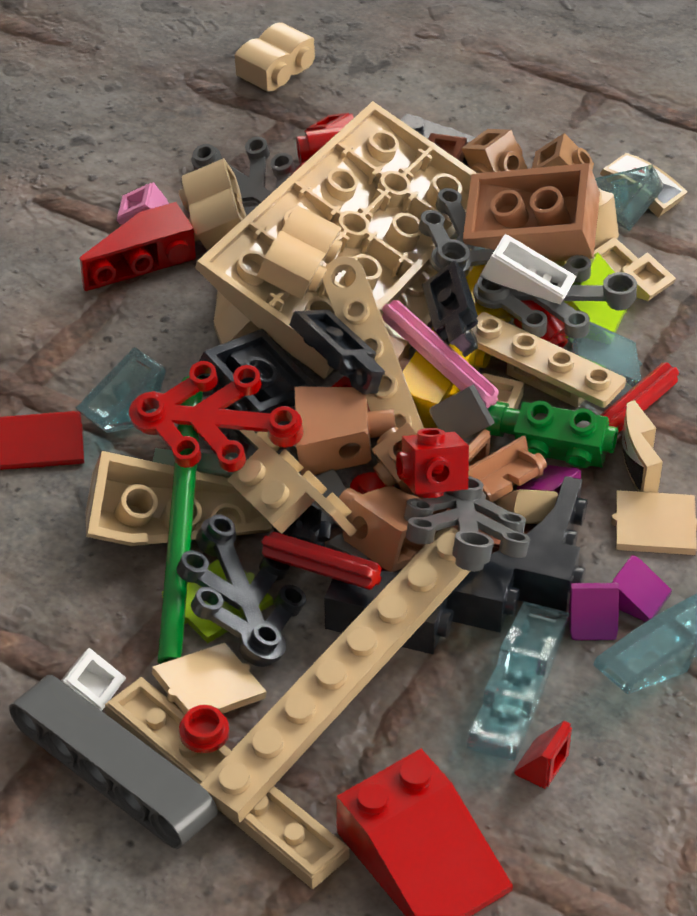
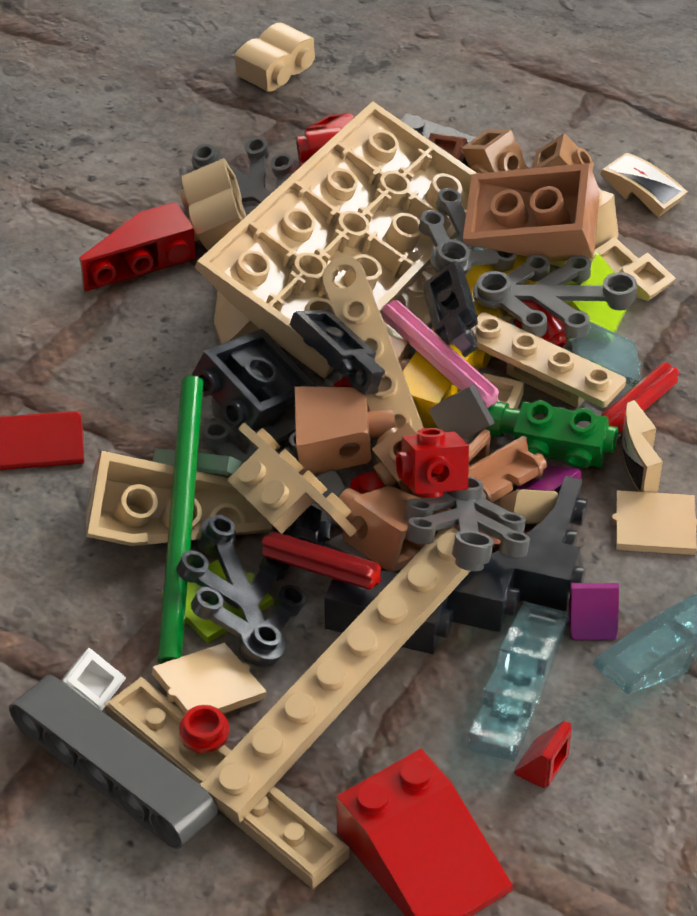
(111, 399): clear light blue slope -> none
(140, 200): bright pink slope -> none
(211, 415): red plant -> none
(300, 252): tan brick -> none
(527, 271): white slope -> none
(633, 192): clear light blue slope -> none
(640, 590): magenta slope -> none

